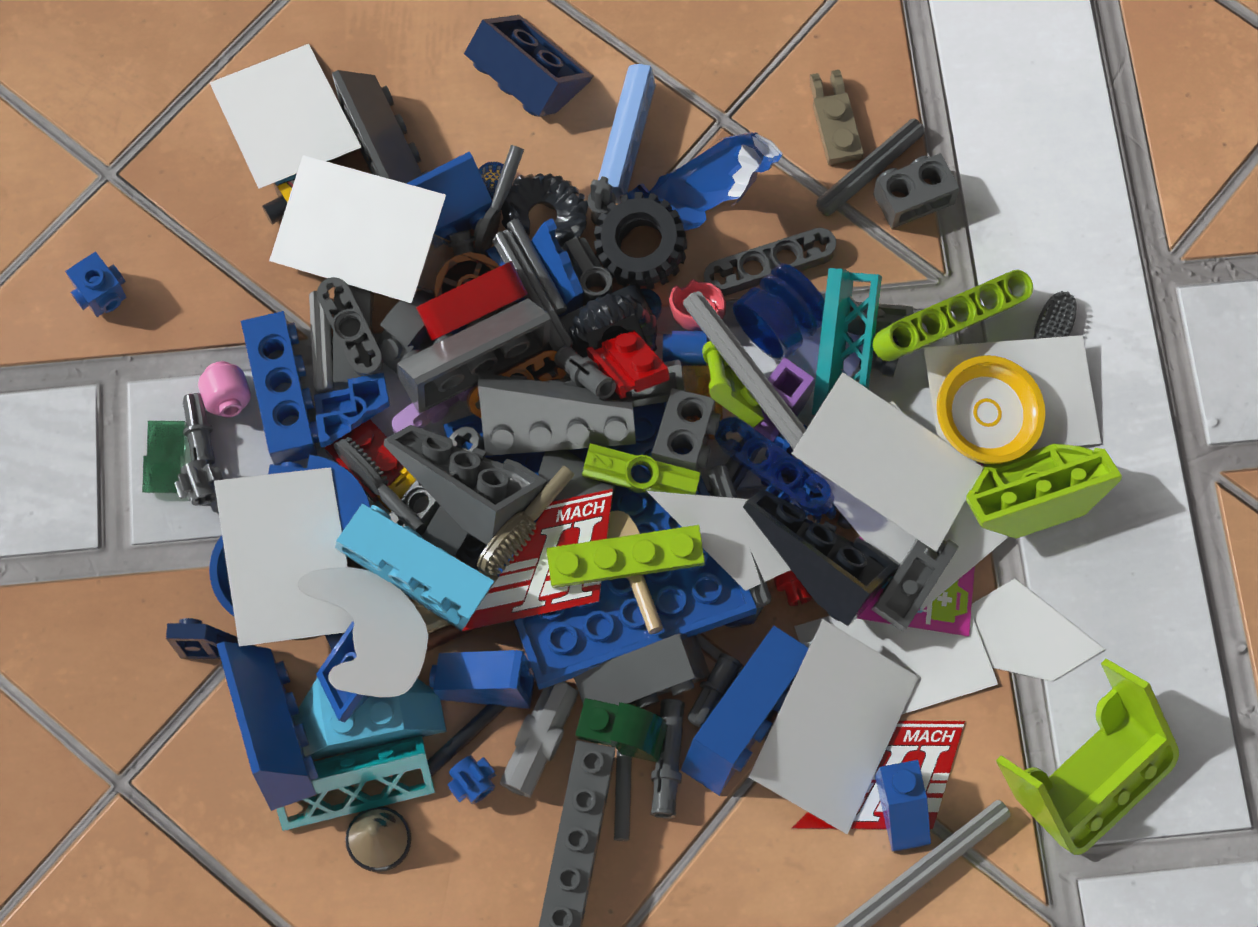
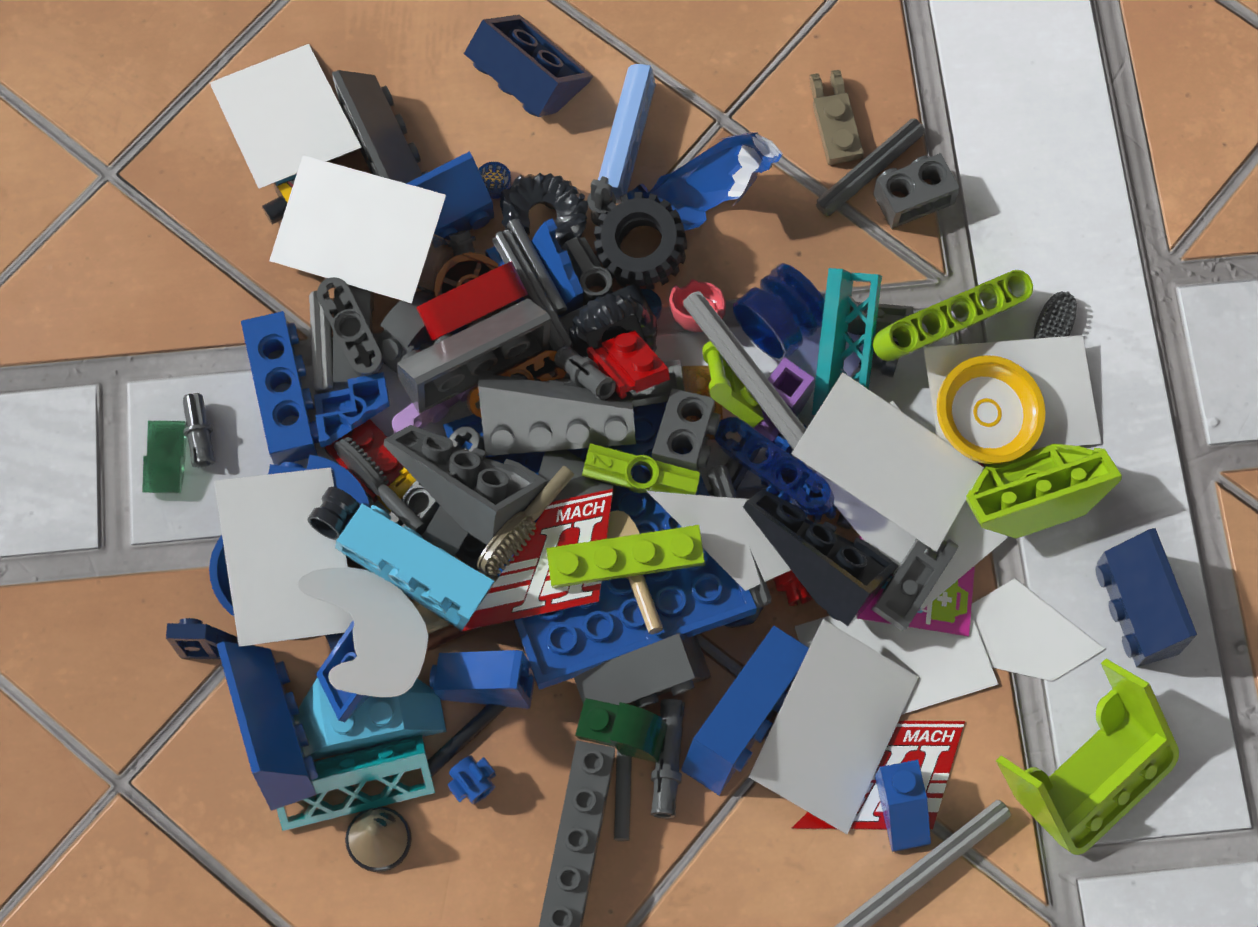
(96, 285): blue brick -> none
(197, 482): dark grey gear -> none
(224, 389): bright pink head -> none
(333, 513): none -> black wheel
(488, 226): dark grey piece -> none
(539, 739): light grey piece -> none
(684, 347): blue brick -> none
(714, 689): dark grey axle -> none
(767, 257): dark grey beam -> none
(1145, 599): none -> dark blue slope

